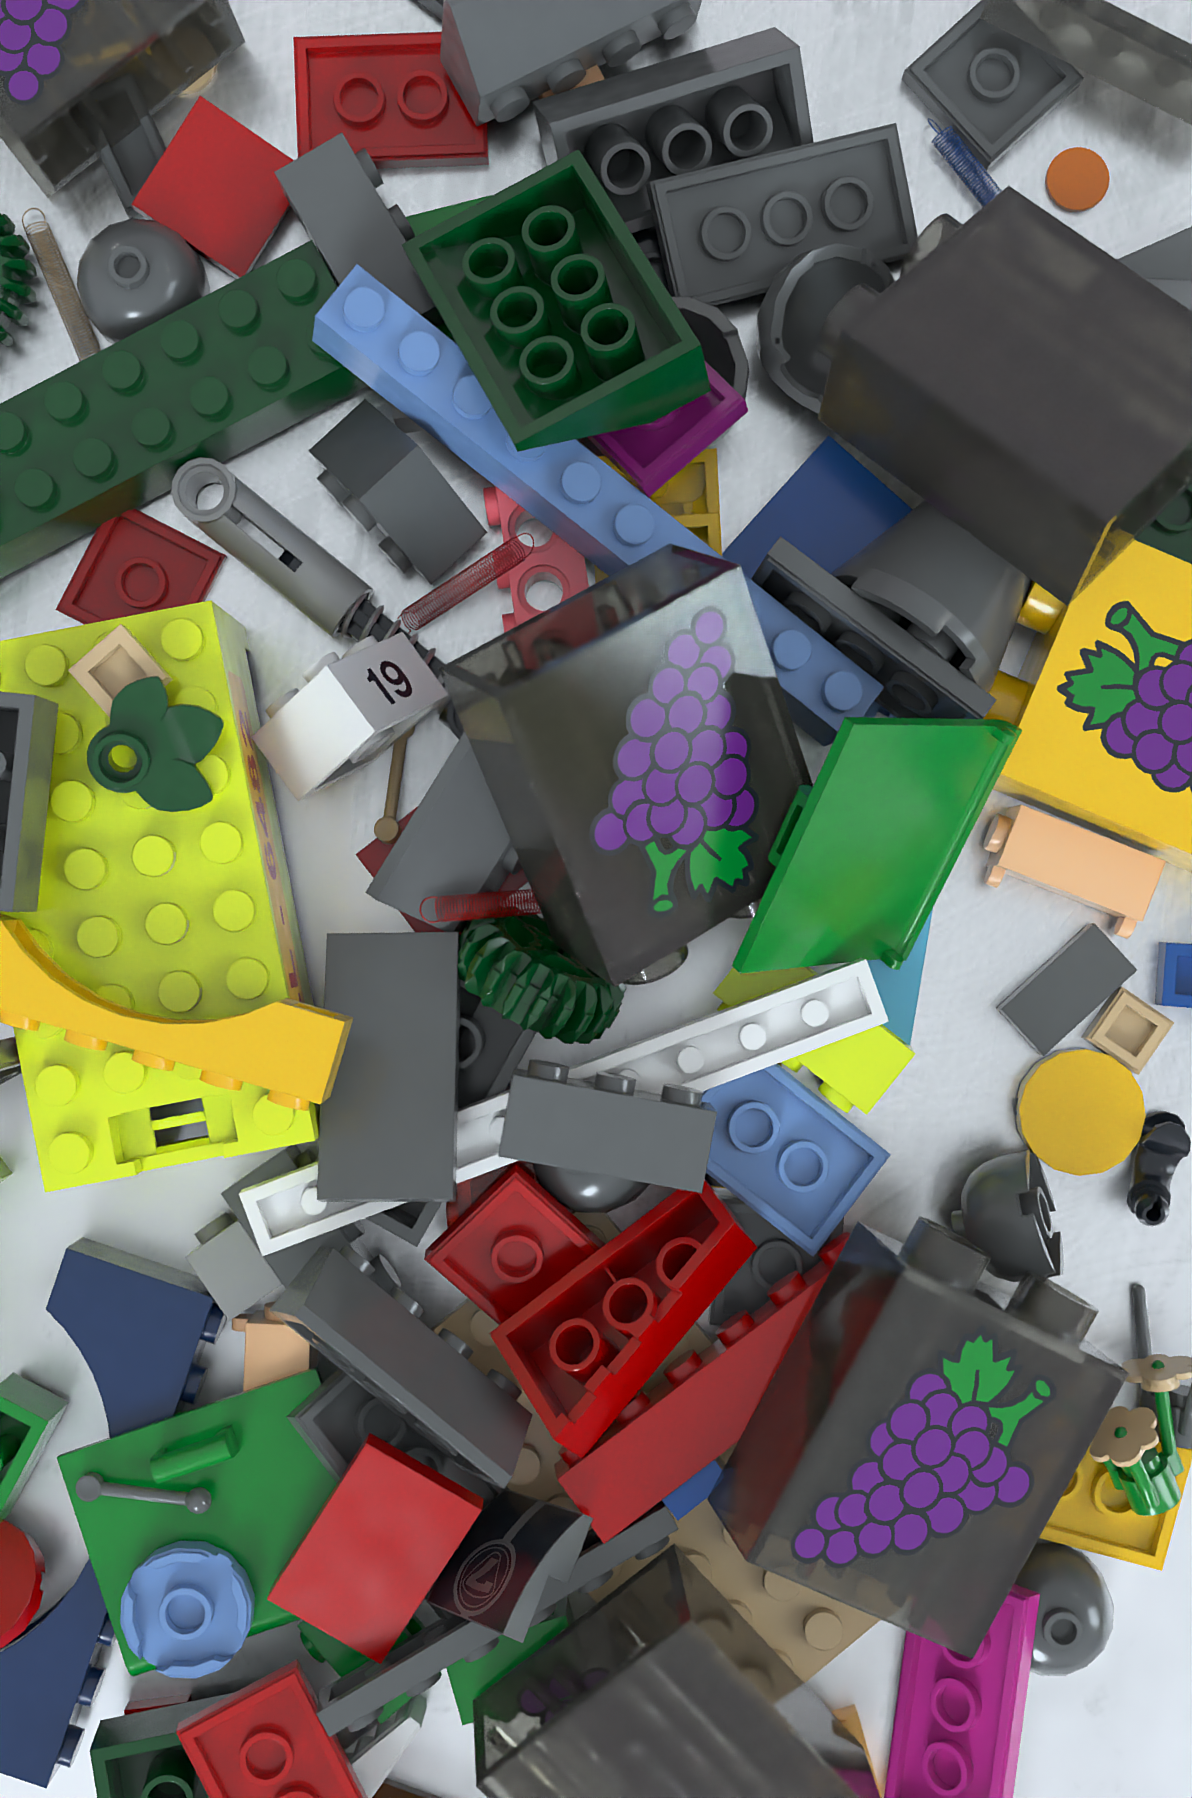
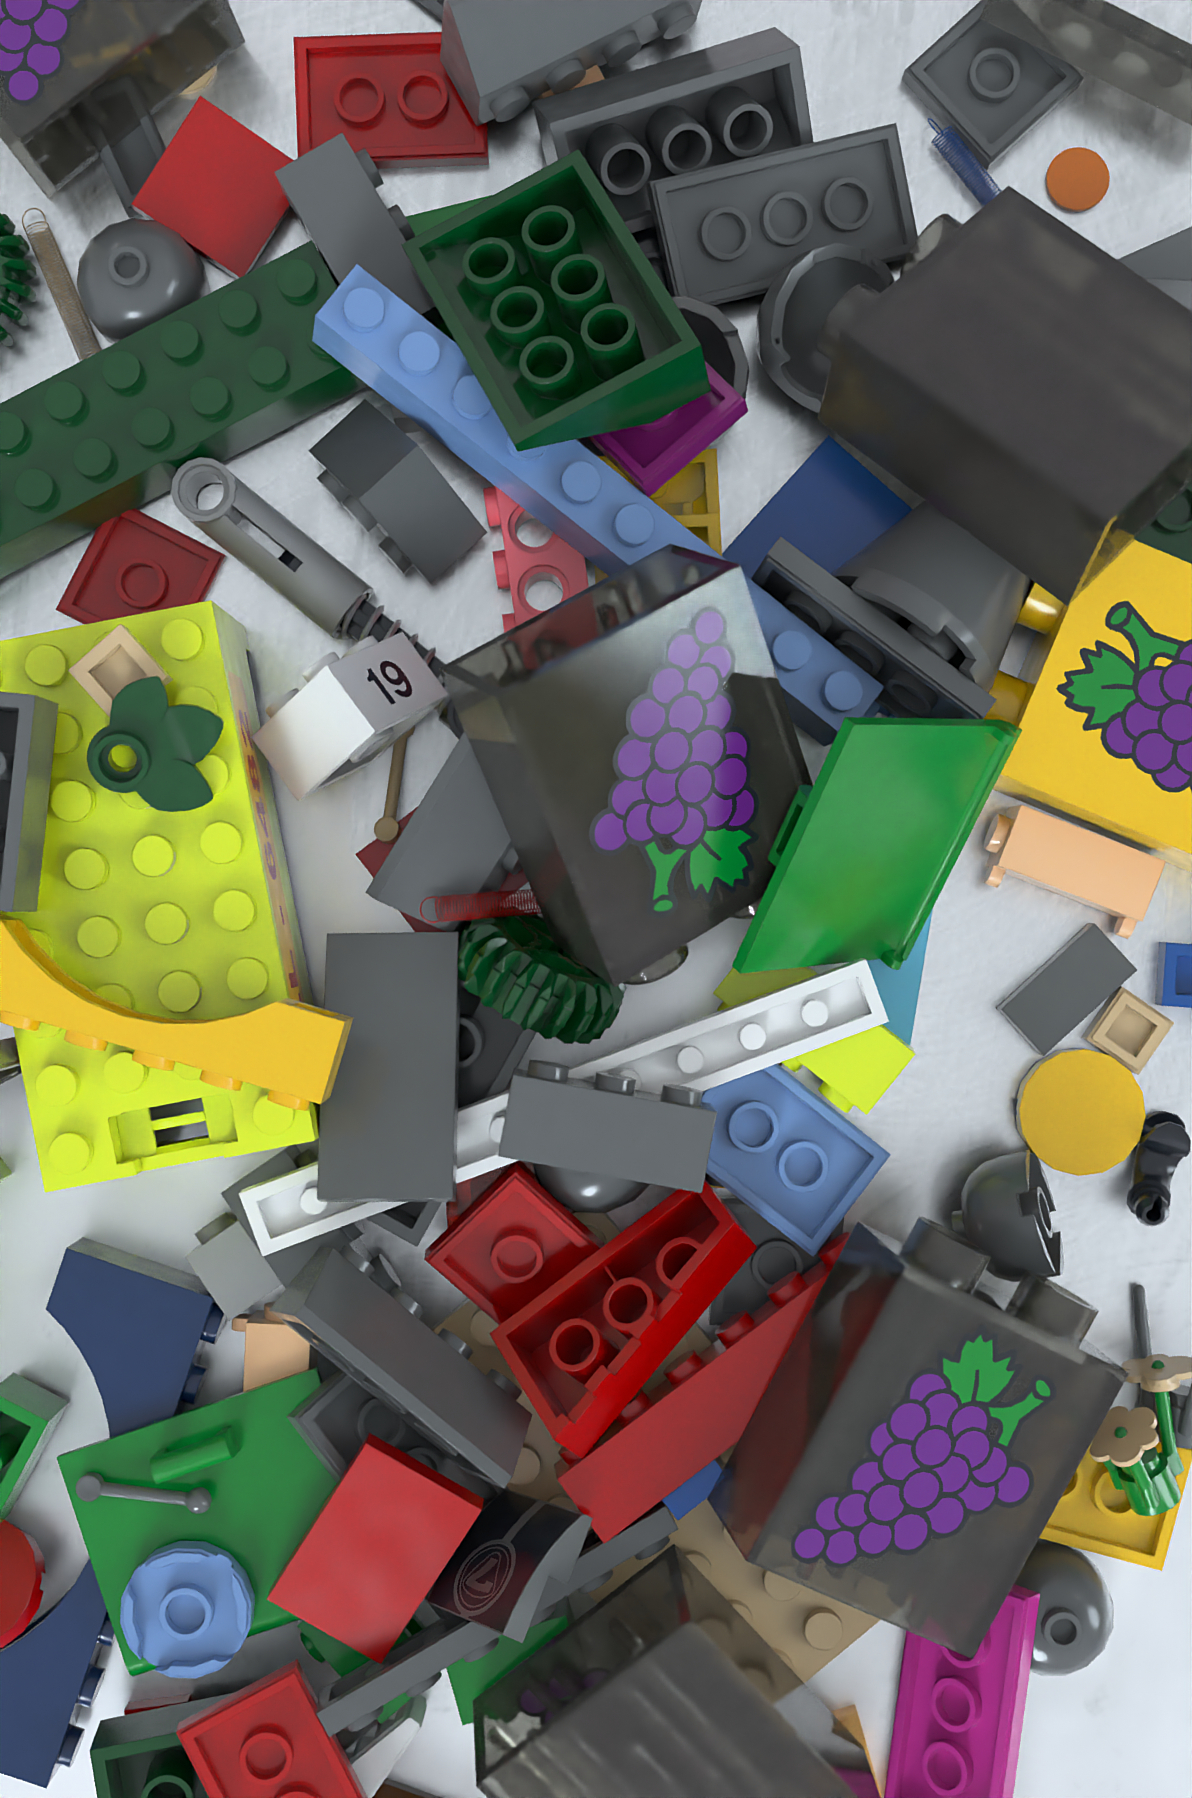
(503, 558): piece -> none

